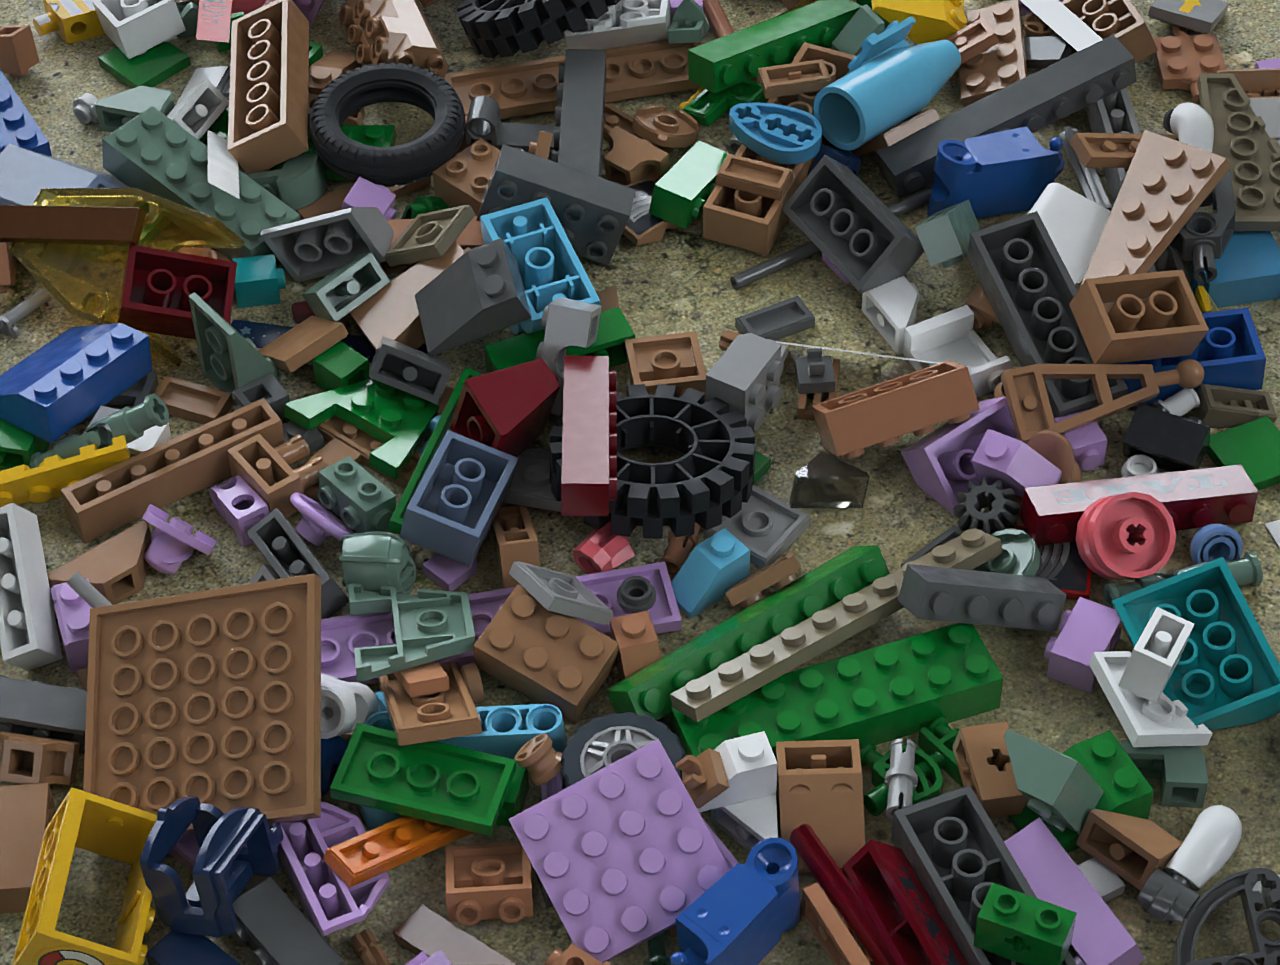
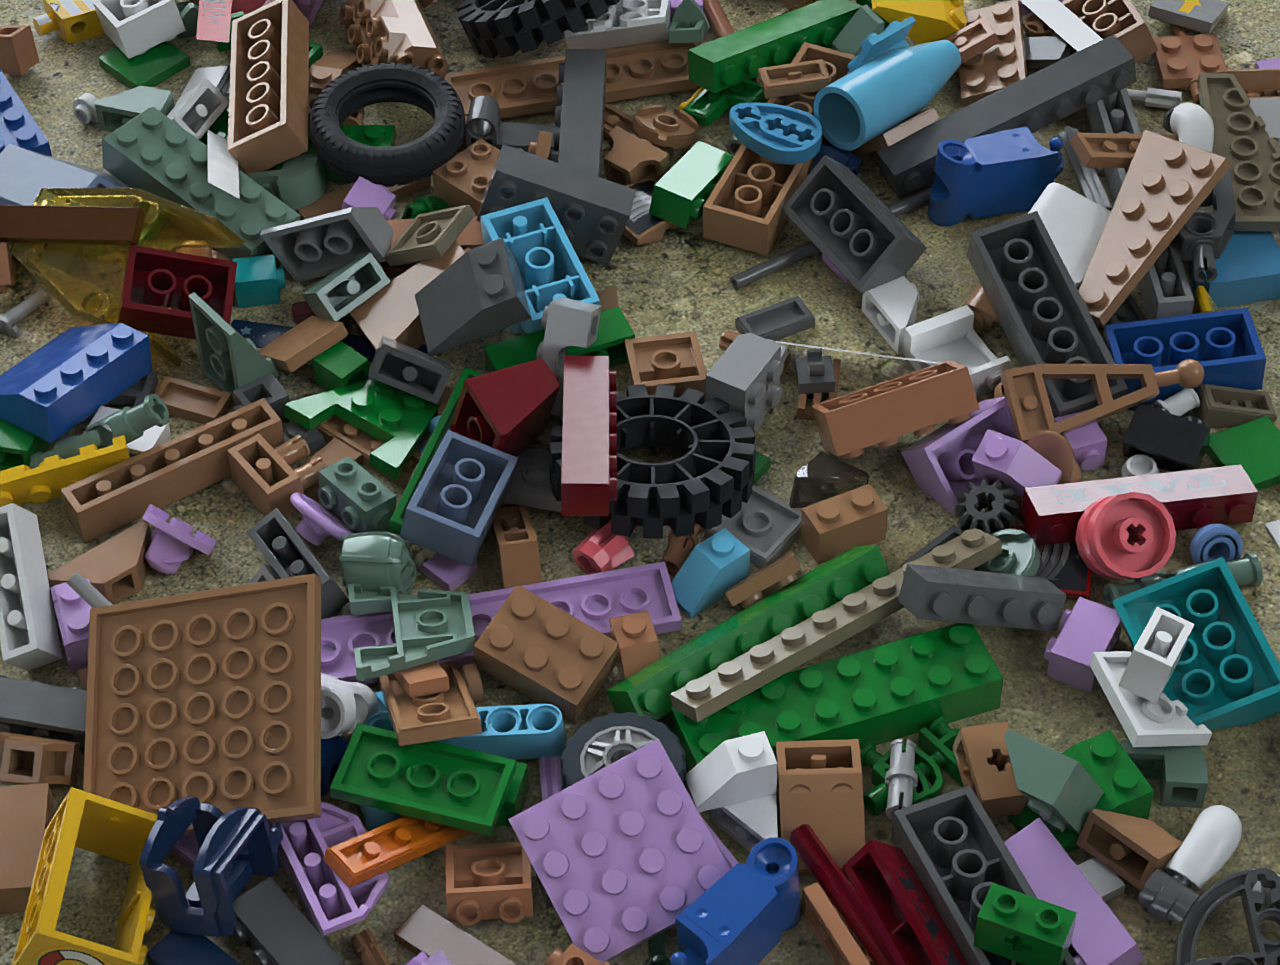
(239, 506): lavender leg -> none
(539, 759): medium nougat wheel -> none
(561, 593): light grey tile -> none
(636, 594): dark grey plate -> none
(703, 776): medium nougat tile -> none
(754, 176): medium nougat tile -> none
(844, 522): none -> medium nougat brick
(947, 234): sand green brick -> none
(1138, 317): medium nougat brick -> none
(1157, 97): none -> white axle

